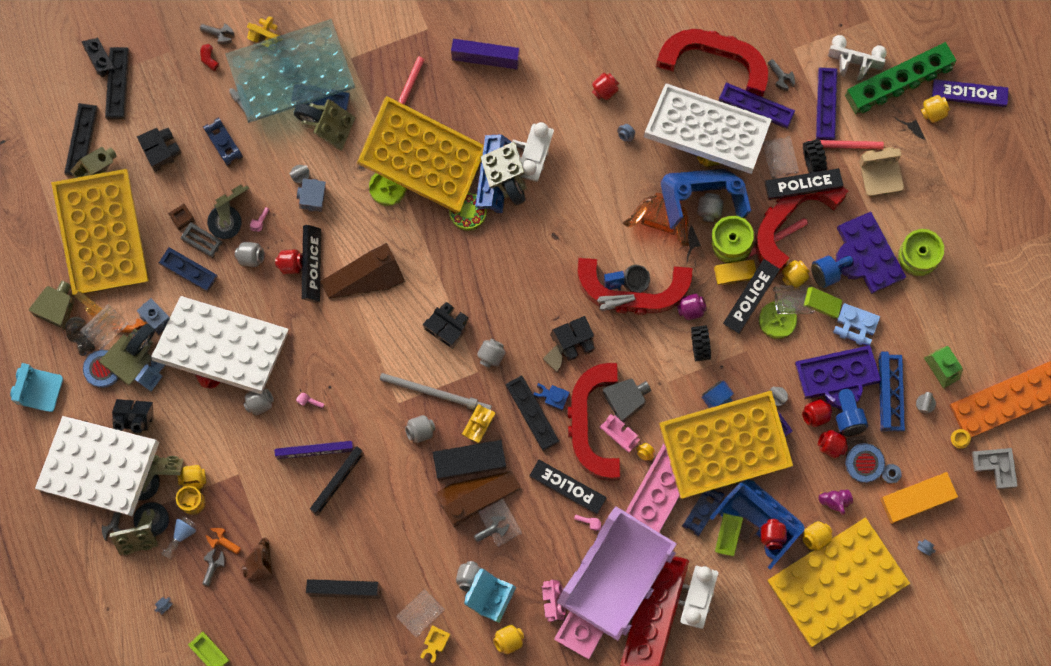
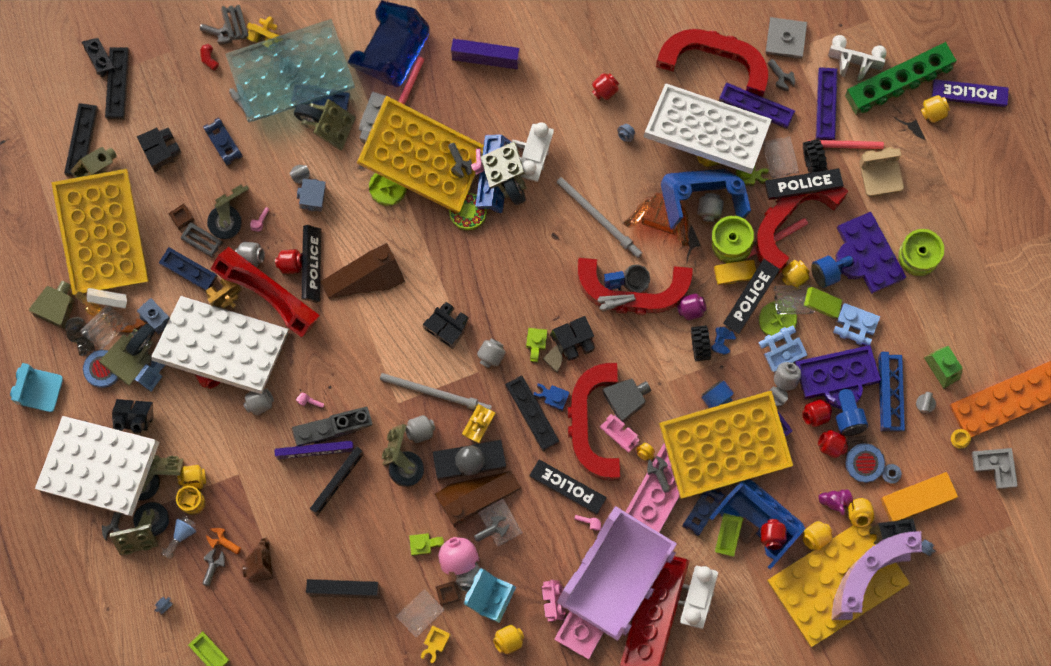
(106, 298): none -> white tile
(225, 296): none -> pearl gold hips
(232, 11): none -> dark grey tile
(238, 270): none -> red arch
(332, 427): none -> dark grey slope
(370, 114): none -> light grey hinge
(393, 44): none -> clear blue windscreen
(404, 467): none -> plate
(422, 544): none -> lime plate
(447, 593): none -> reddish brown tile
(458, 556): none -> bright pink cylinder
(459, 162): none -> dark grey bar
(470, 460): none -> dark grey hair
(478, 166): none -> bright pink hand
(536, 341): none -> lime plate
(626, 242): none -> light grey bar
(659, 473): none -> dark grey bar
(722, 334): none -> blue piece
(749, 179): none -> lime plate
(786, 37): none -> light grey plate
(787, 376): none -> light grey head
(788, 352): none -> light blue plate
(854, 583): none -> lavender panel
(861, 512): none -> yellow head
(888, 529): none -> black hinge

